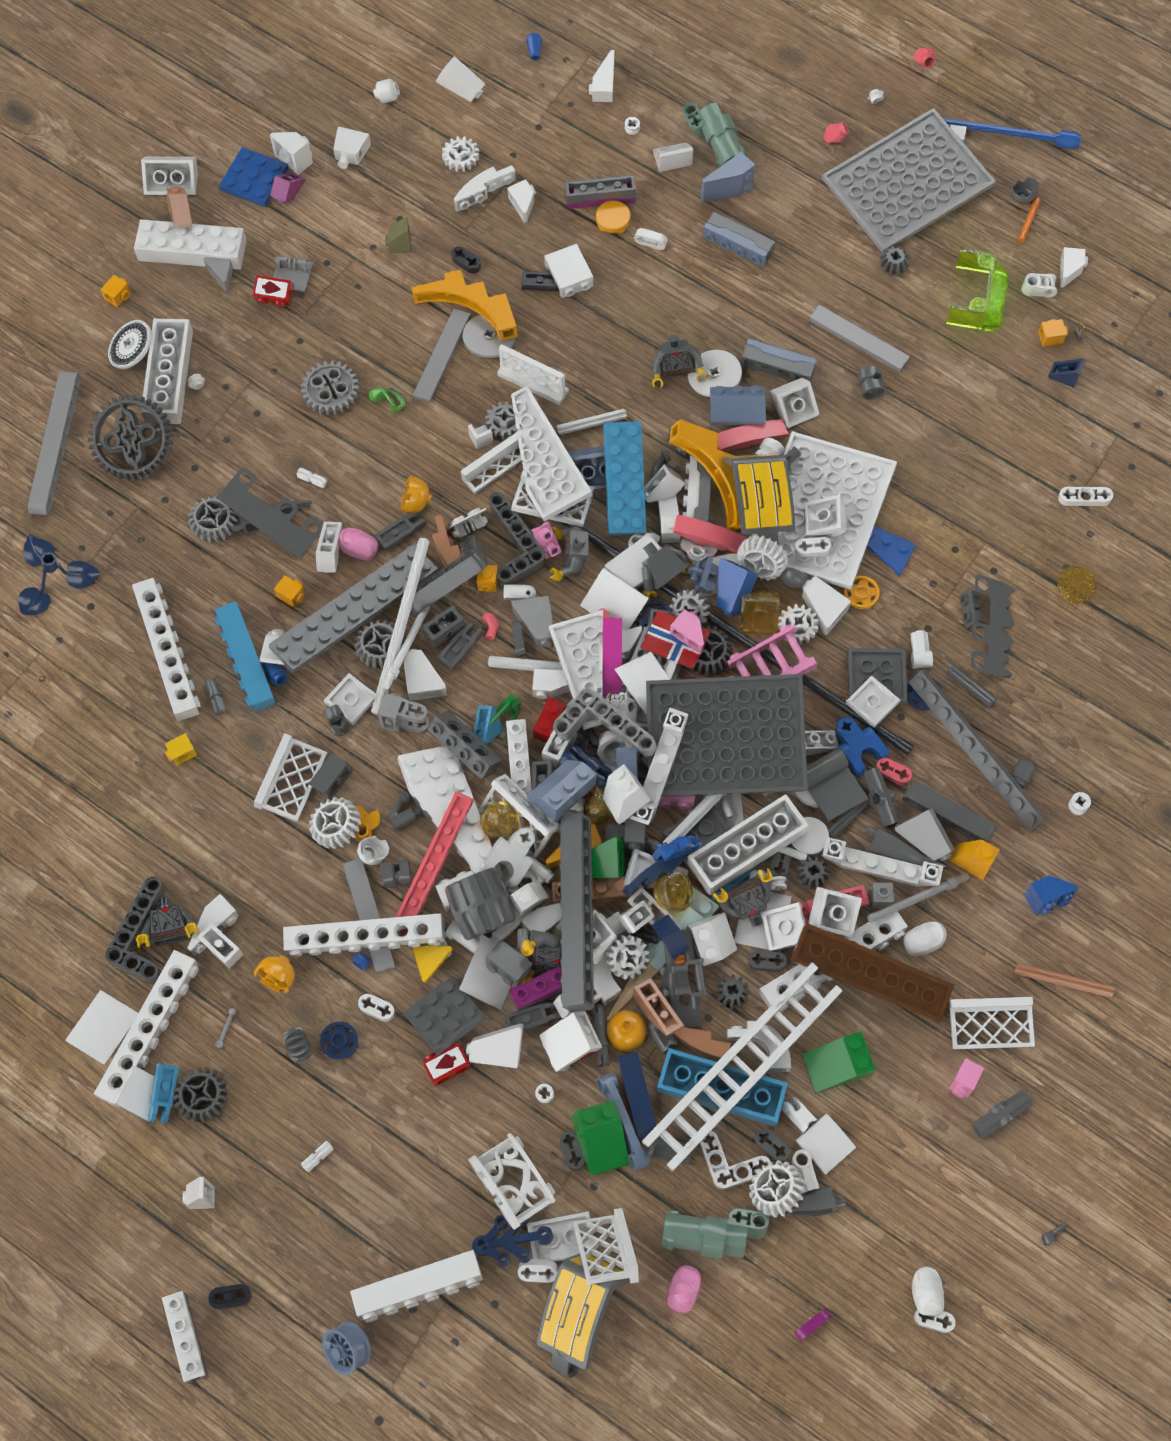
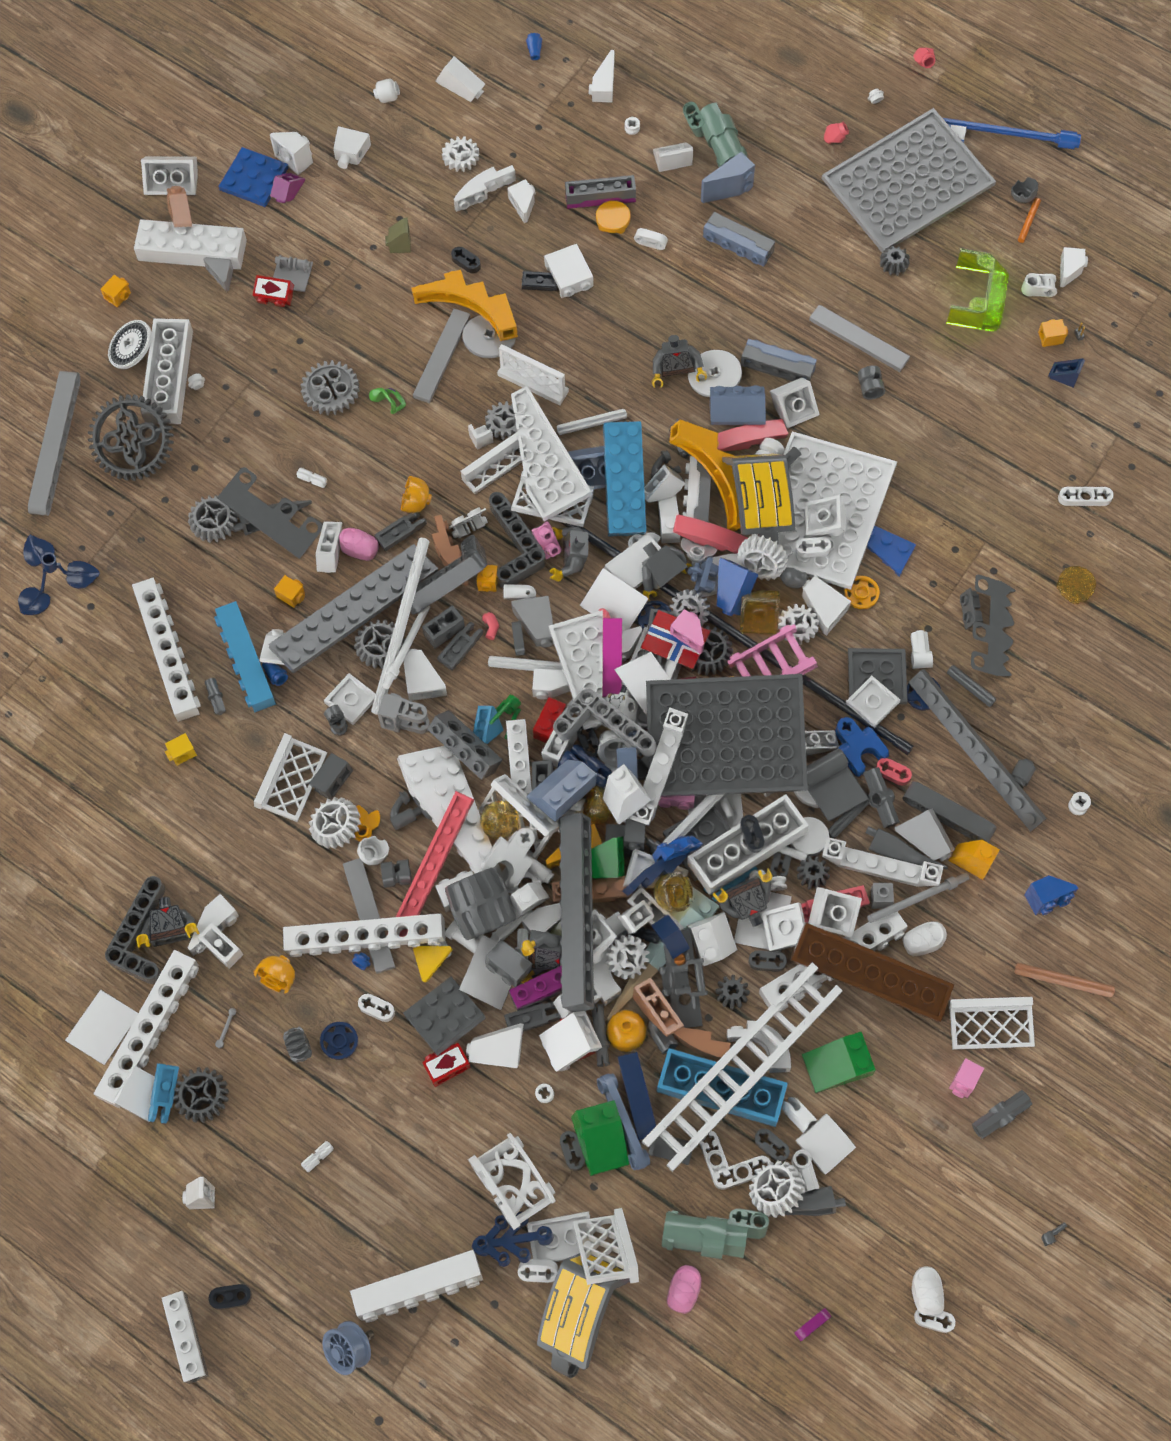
(756, 832): none -> black beam

